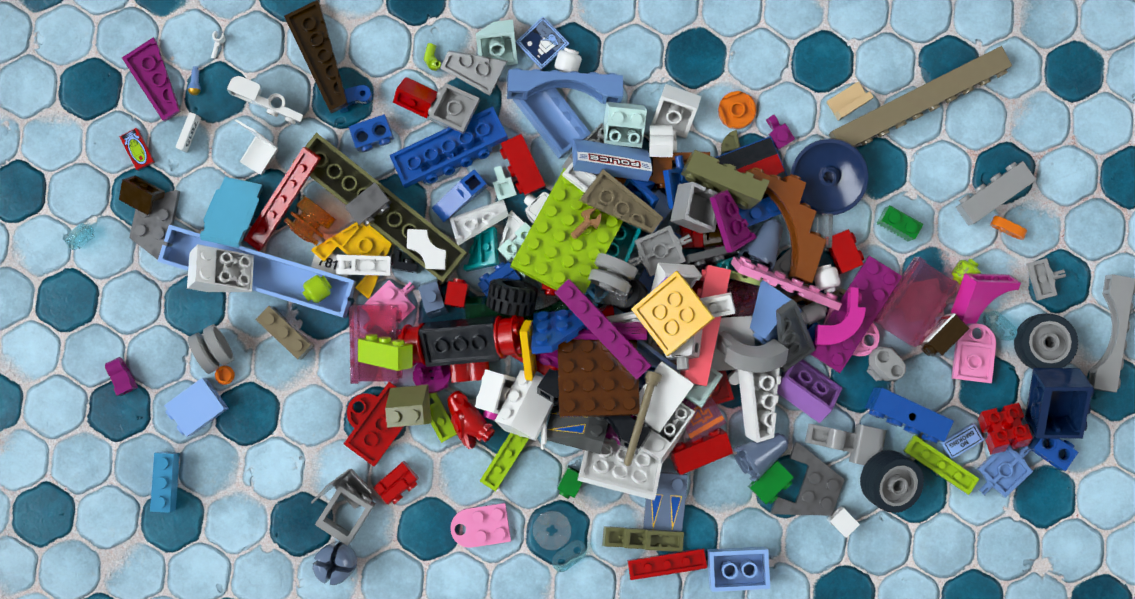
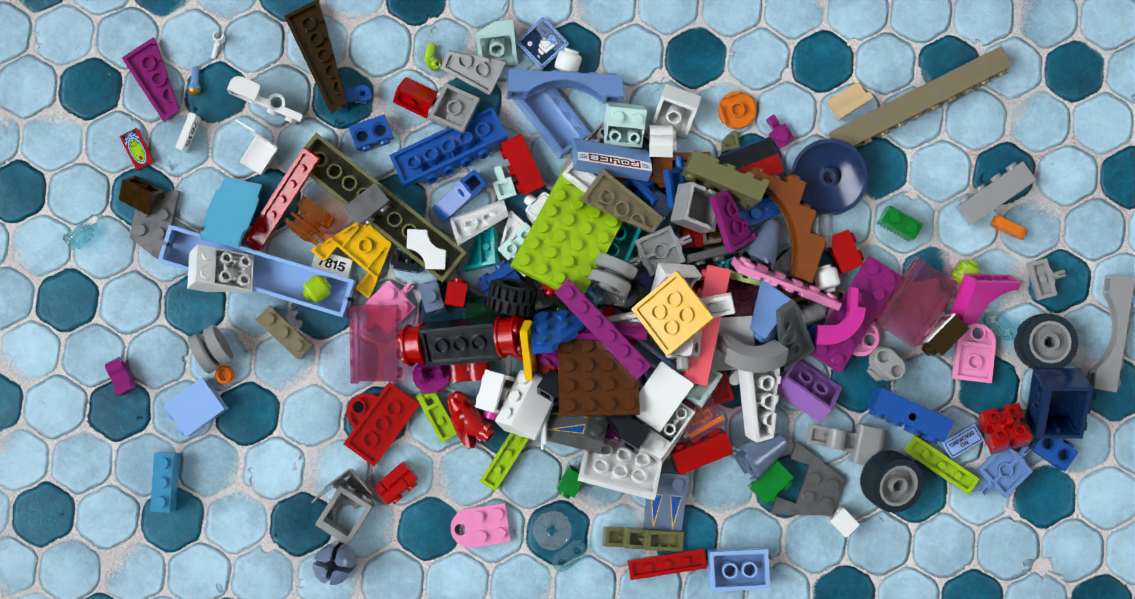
(364, 265): white plate -> none
(385, 352): lime brick -> none
(408, 406): olive slope -> none
(586, 223): medium nougat bar -> none
(652, 380): dark tan piece -> none

